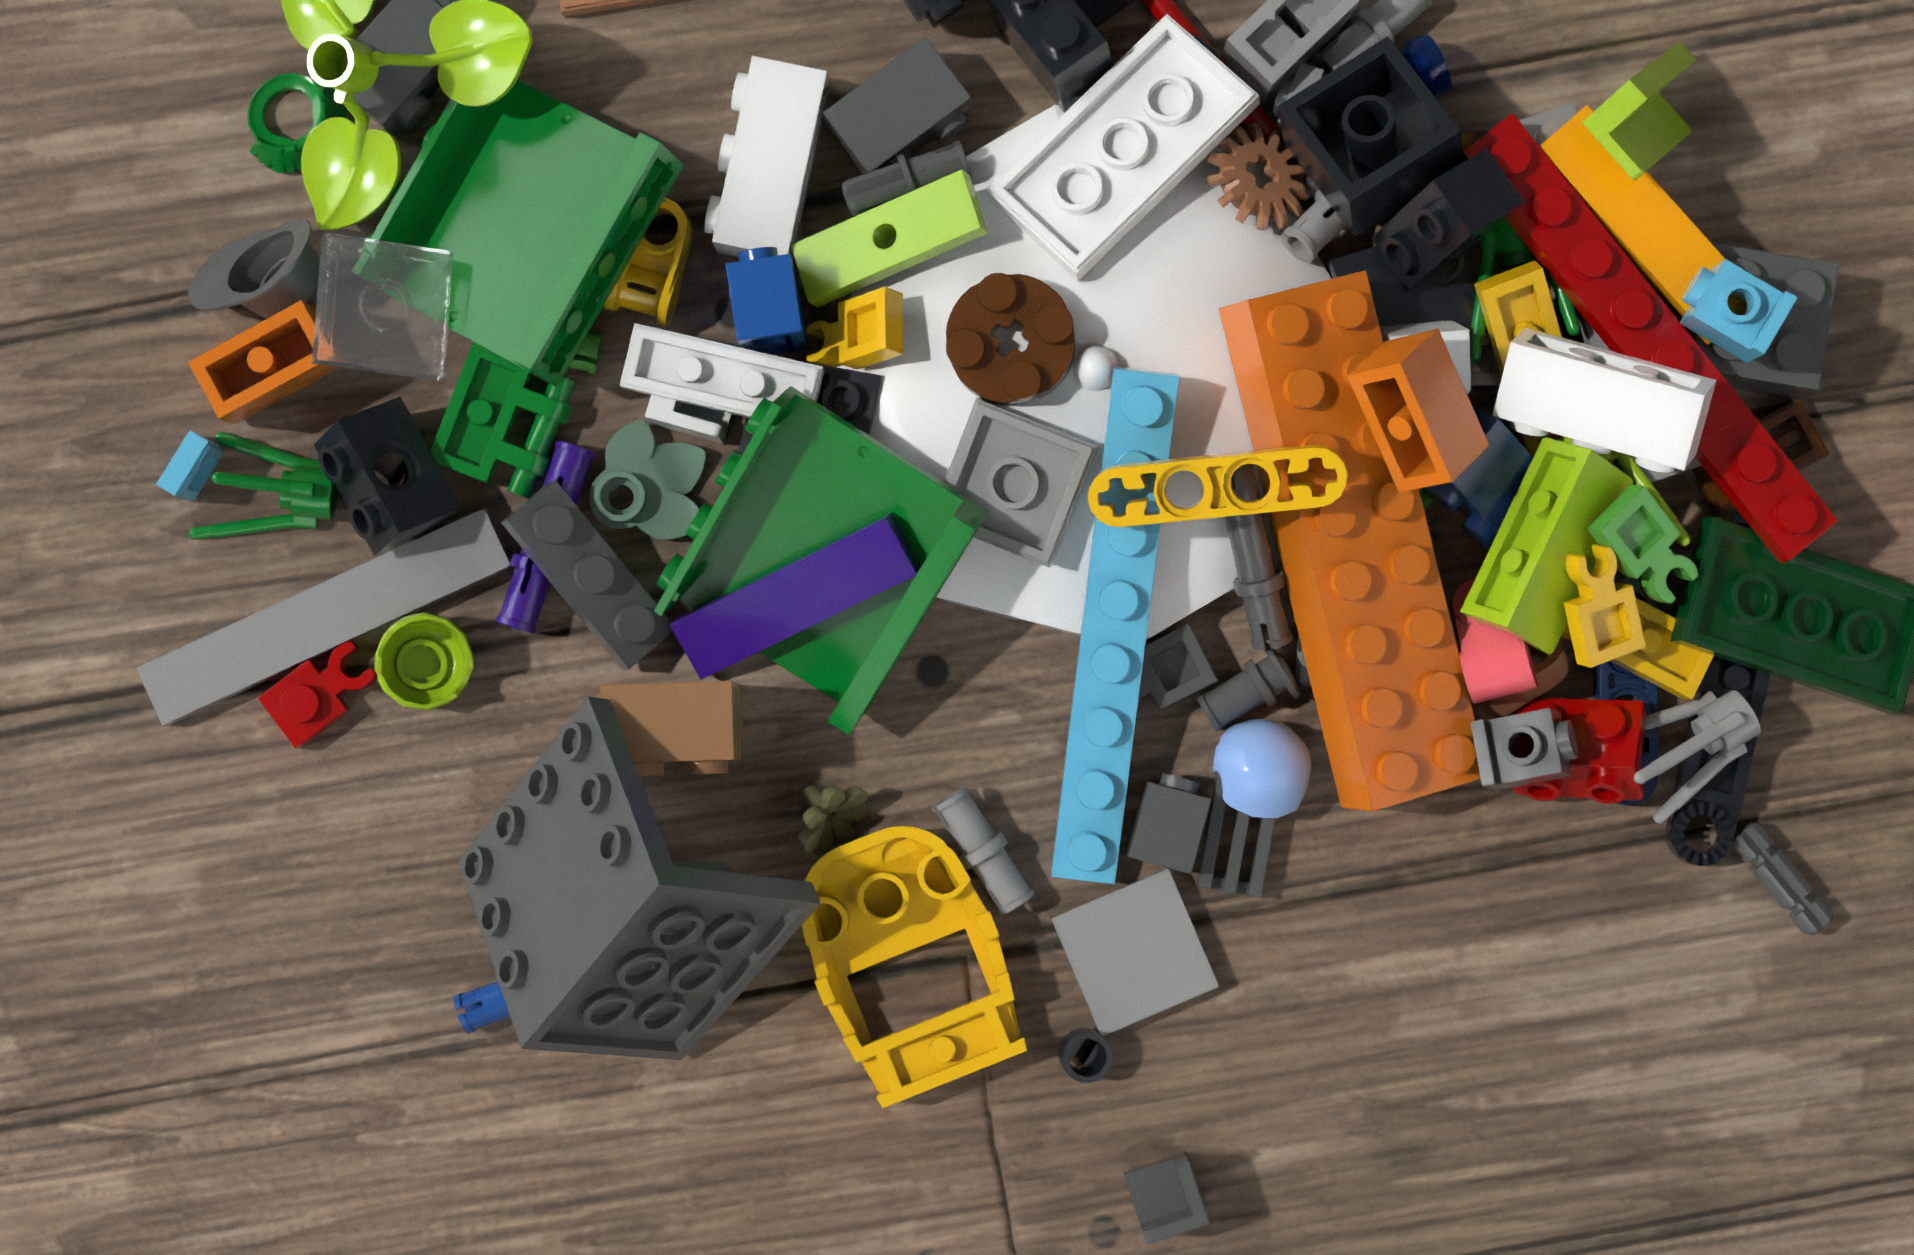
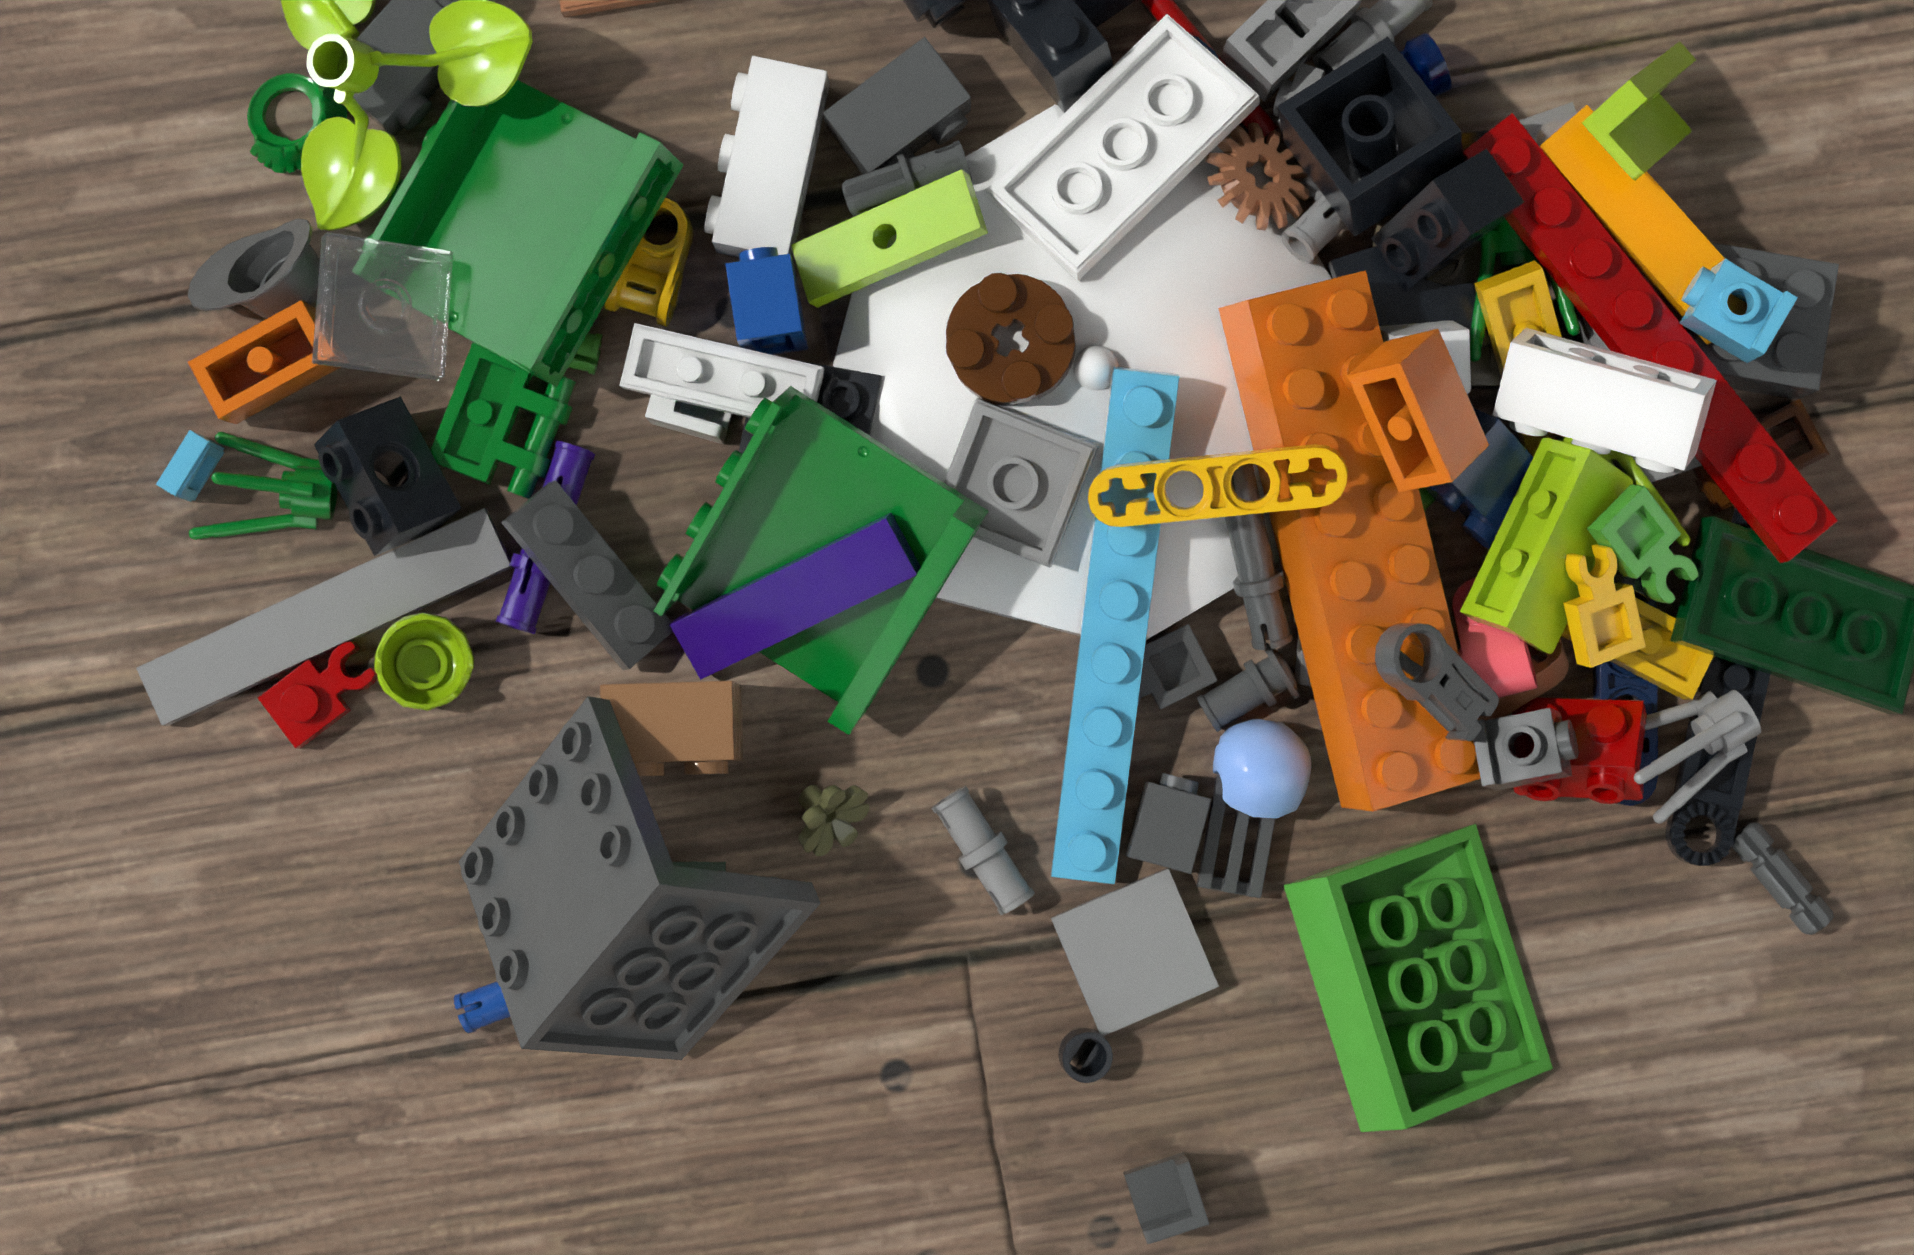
(658, 478): sand green plate -> none
(865, 333): yellow plate -> none
(886, 900): yellow slope -> none
(1418, 979): none -> bright green slope
(1442, 685): none -> dark grey piece

